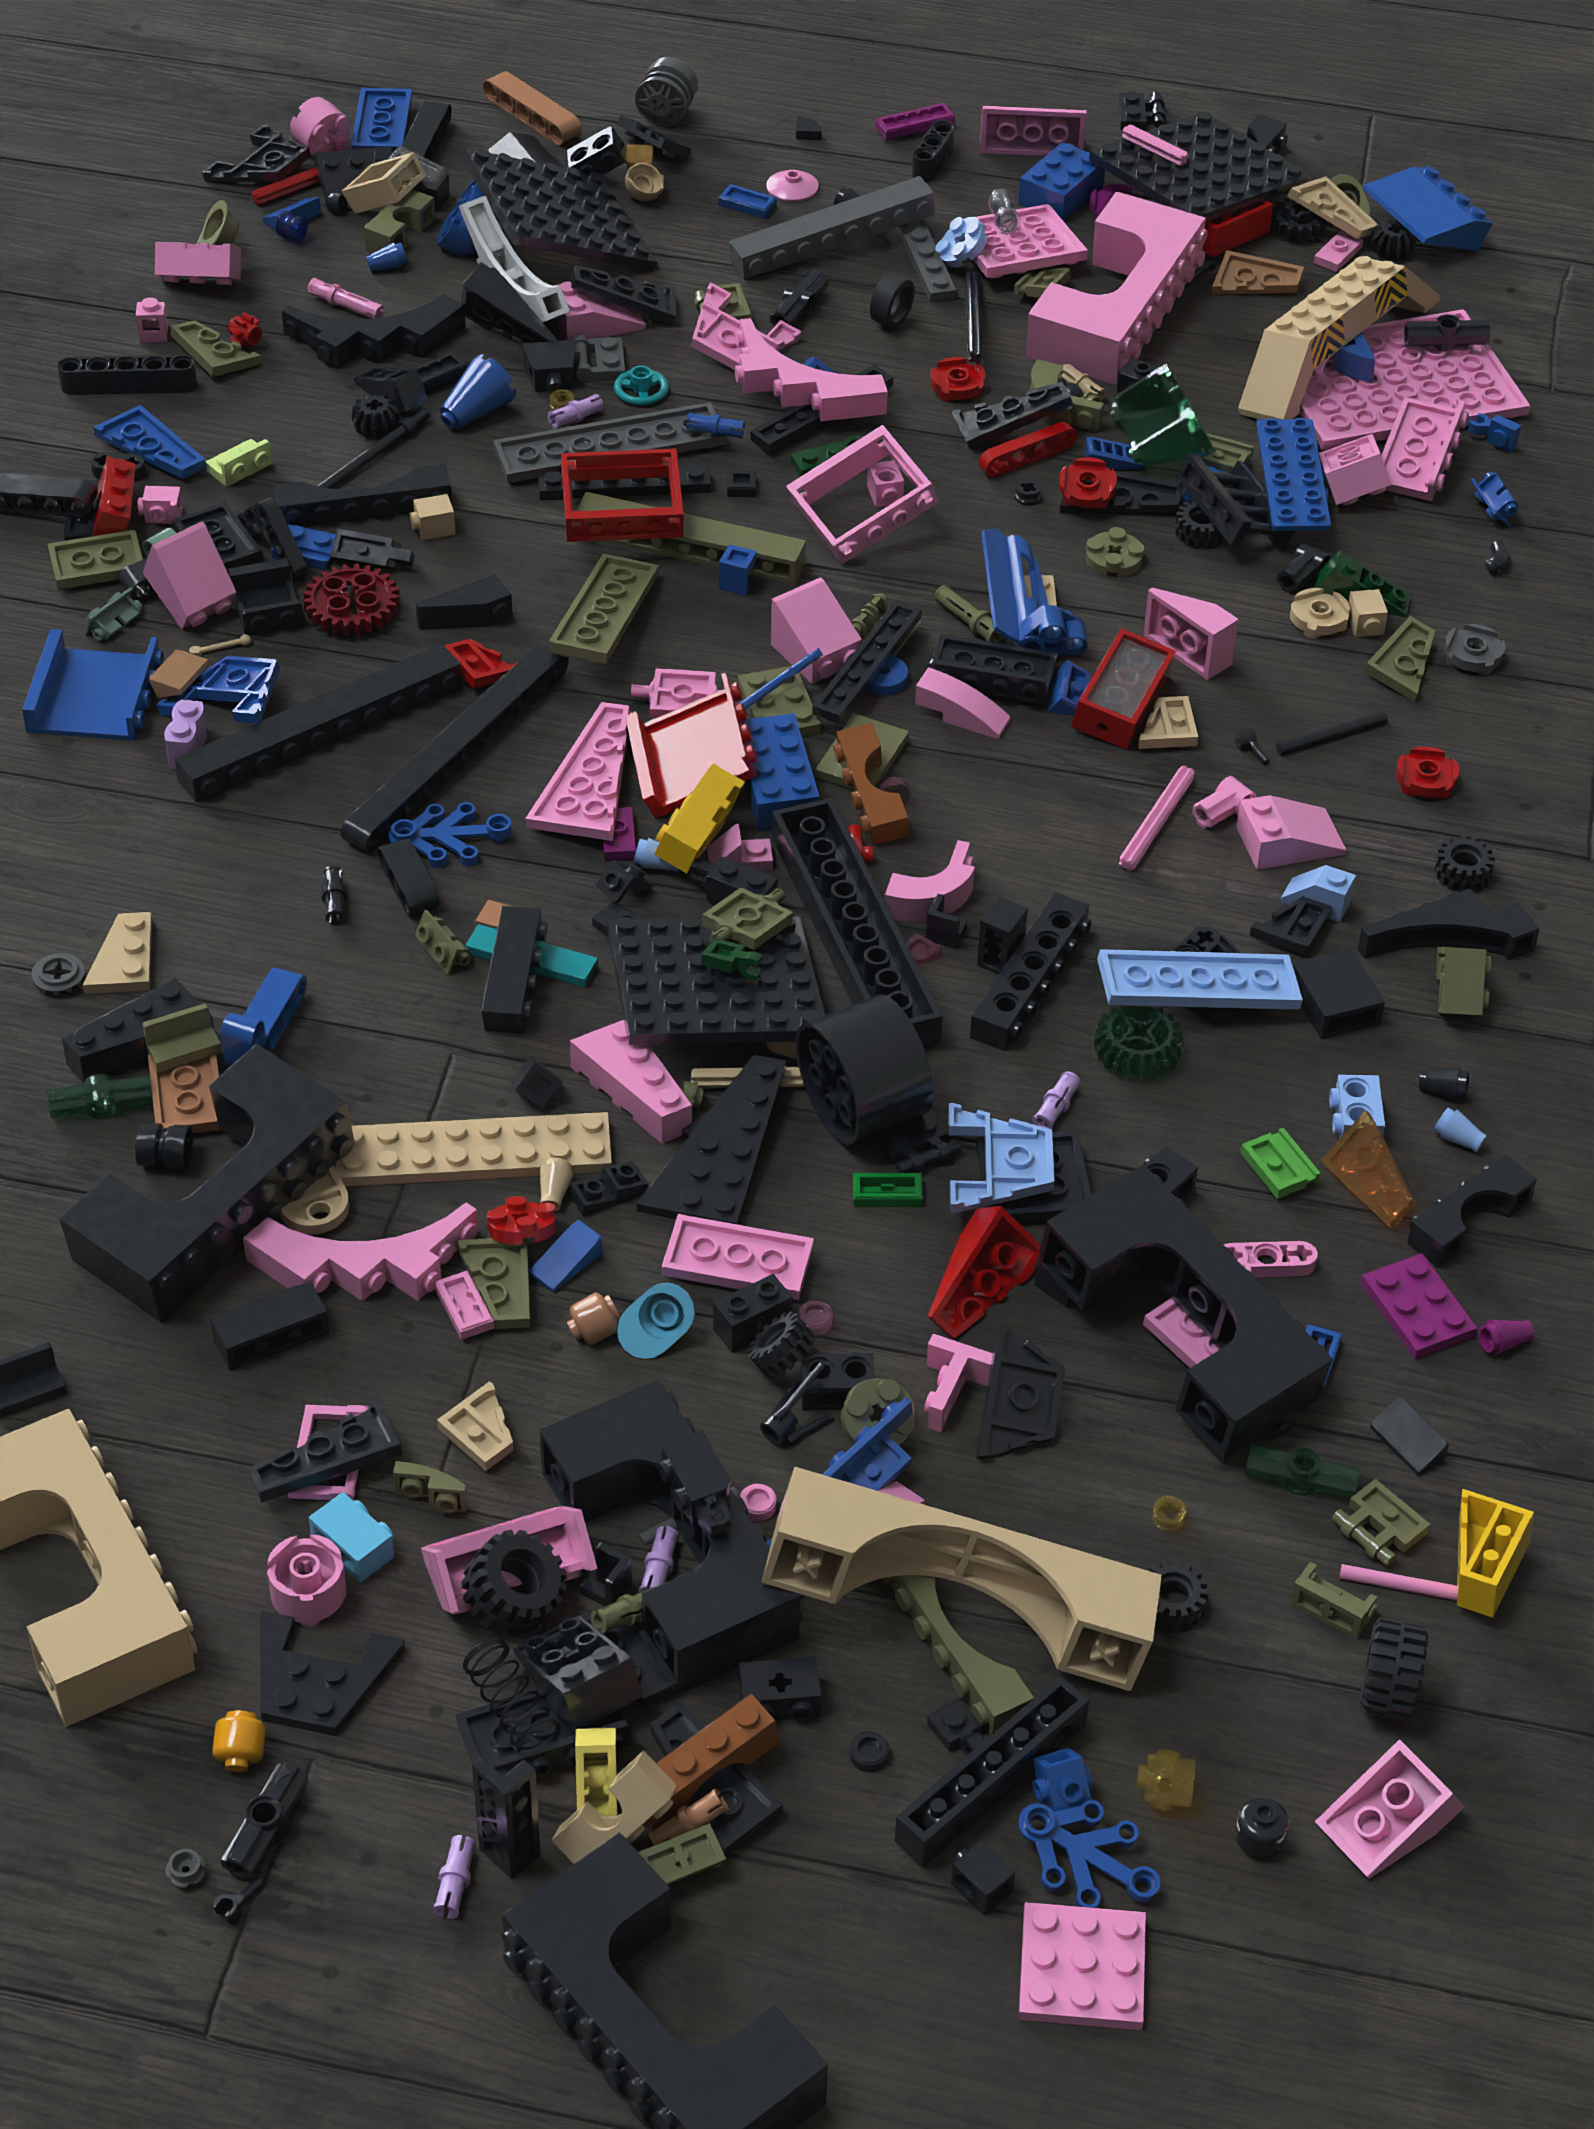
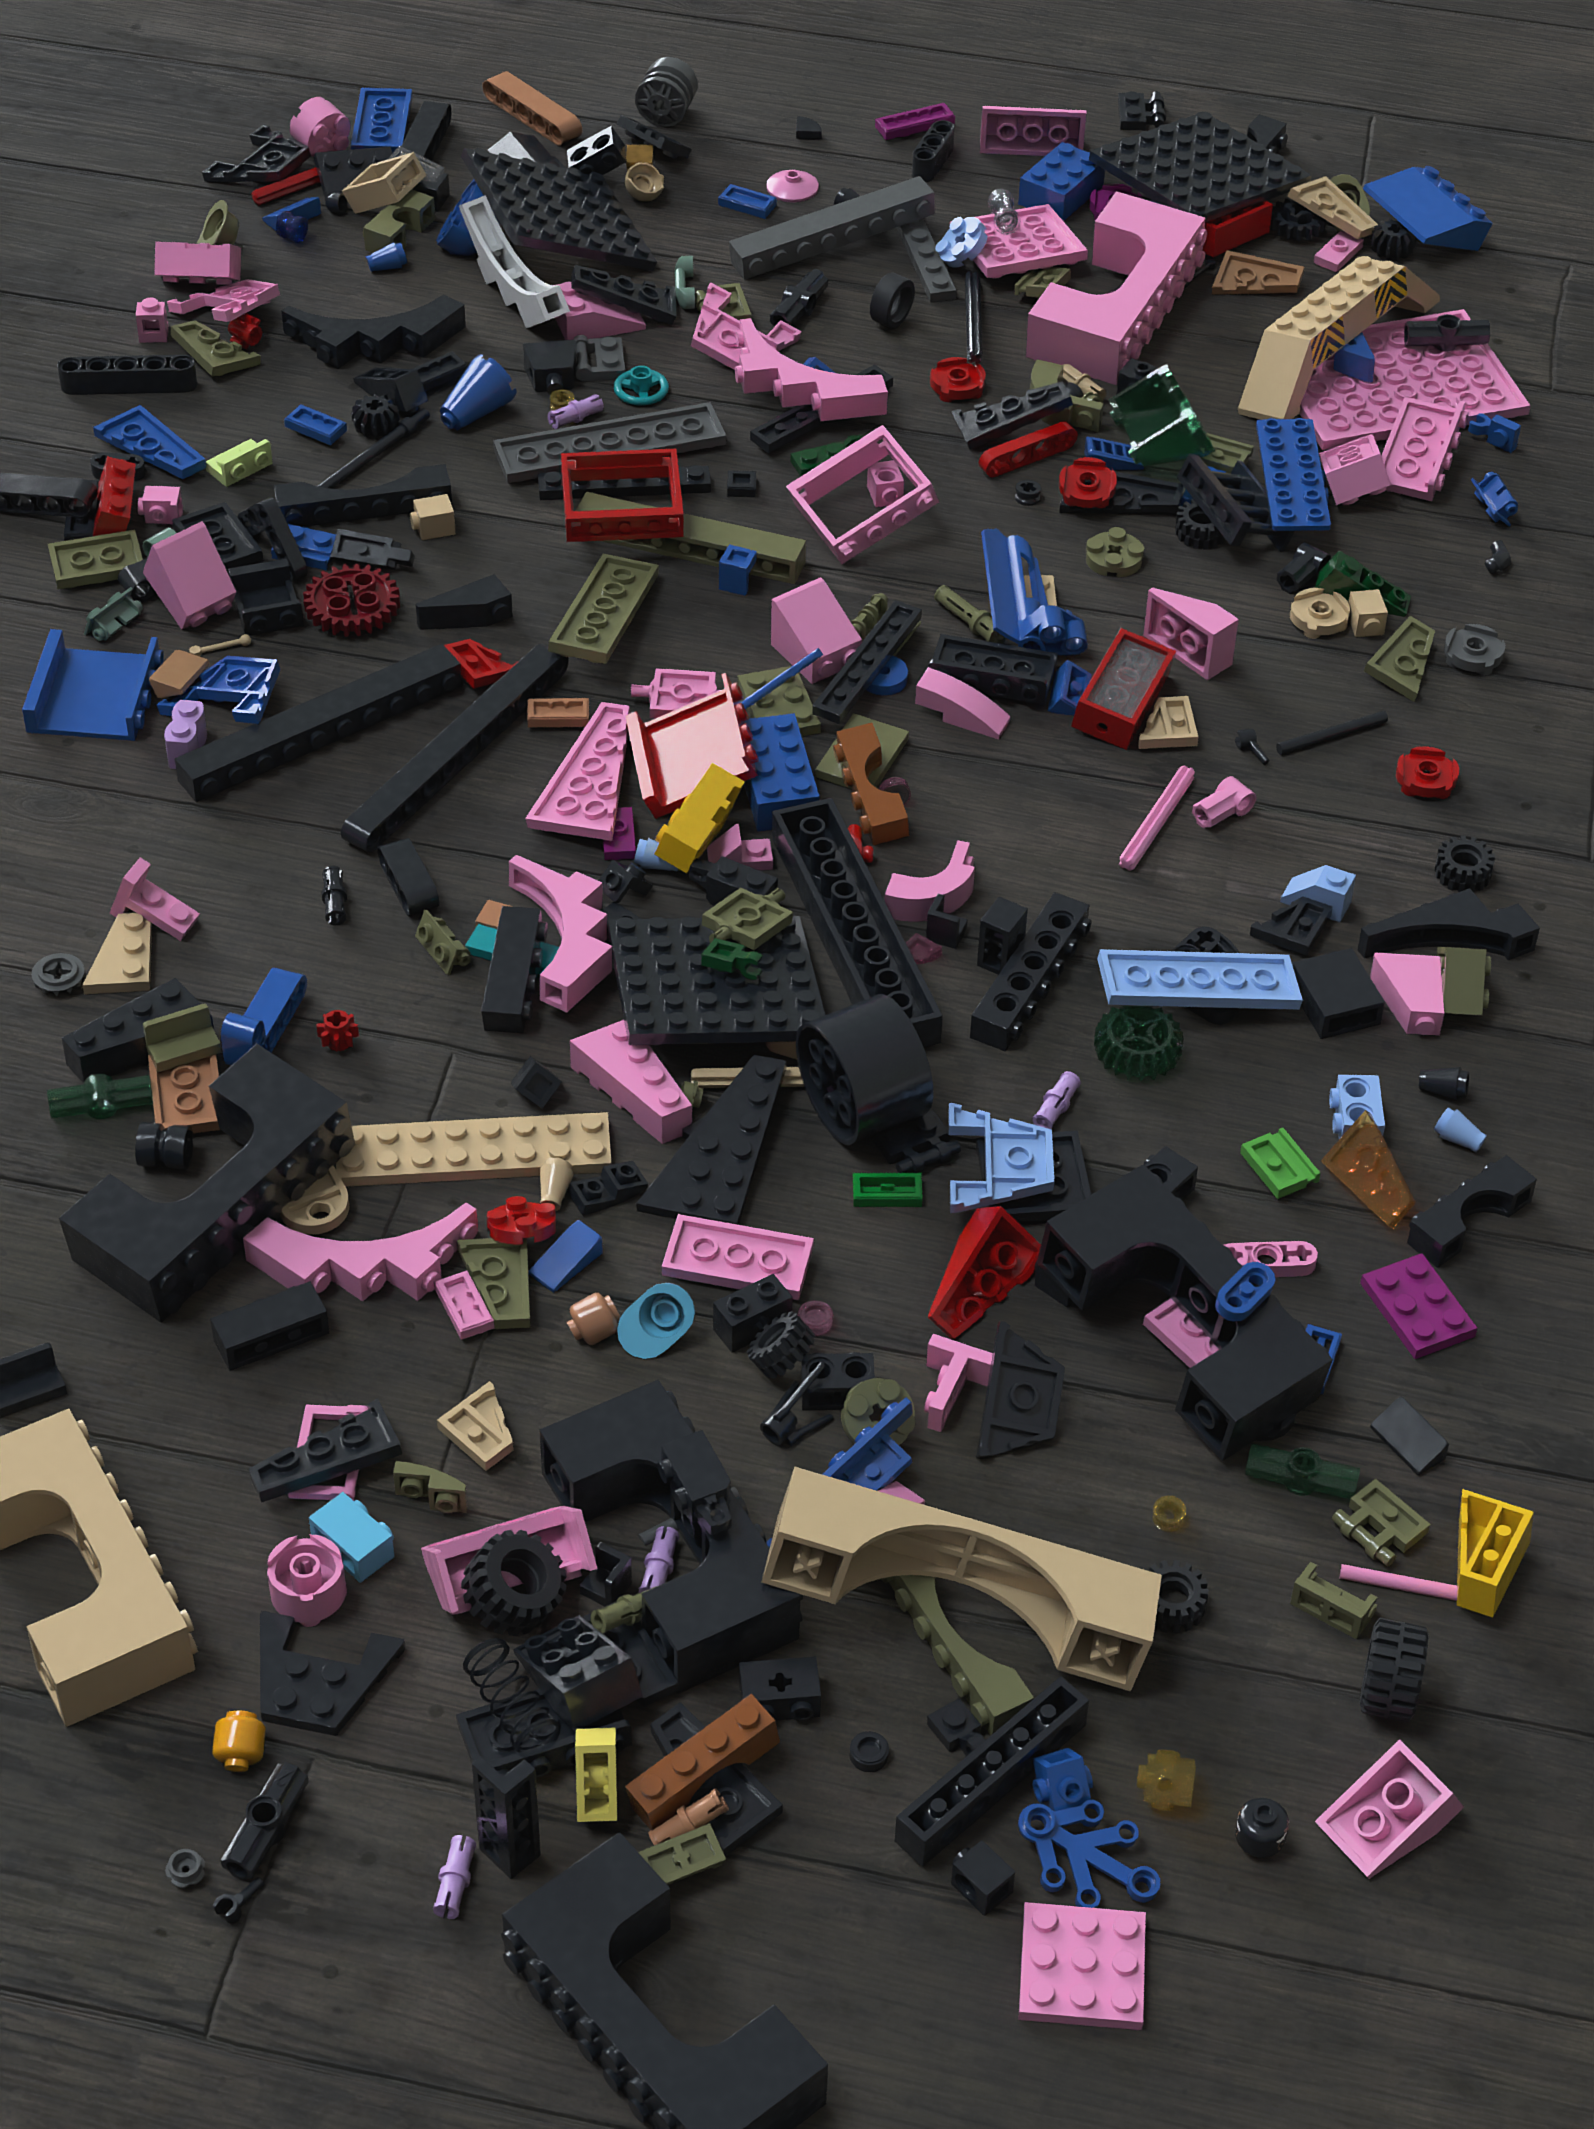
(153, 902): none -> bright pink bracket
(229, 300): none -> bright pink wing
(315, 424): none -> blue plate
(336, 295): bright pink pin -> none
(337, 1030): none -> red gear
(446, 832): blue plant -> none
(496, 304): black wedge -> none
(558, 712): none -> nougat plate
(574, 907): none -> bright pink arch
(641, 1791): tan arch -> none
(684, 295): none -> sand green bar
(715, 425): blue pin -> none
(759, 1501): bright pink tile -> none
(1155, 145): bright pink axle -> none
(1242, 1293): none -> blue plate
(1286, 832): bright pink slope -> none
(1411, 990): none -> bright pink slope
(1502, 1335): magenta cone -> none

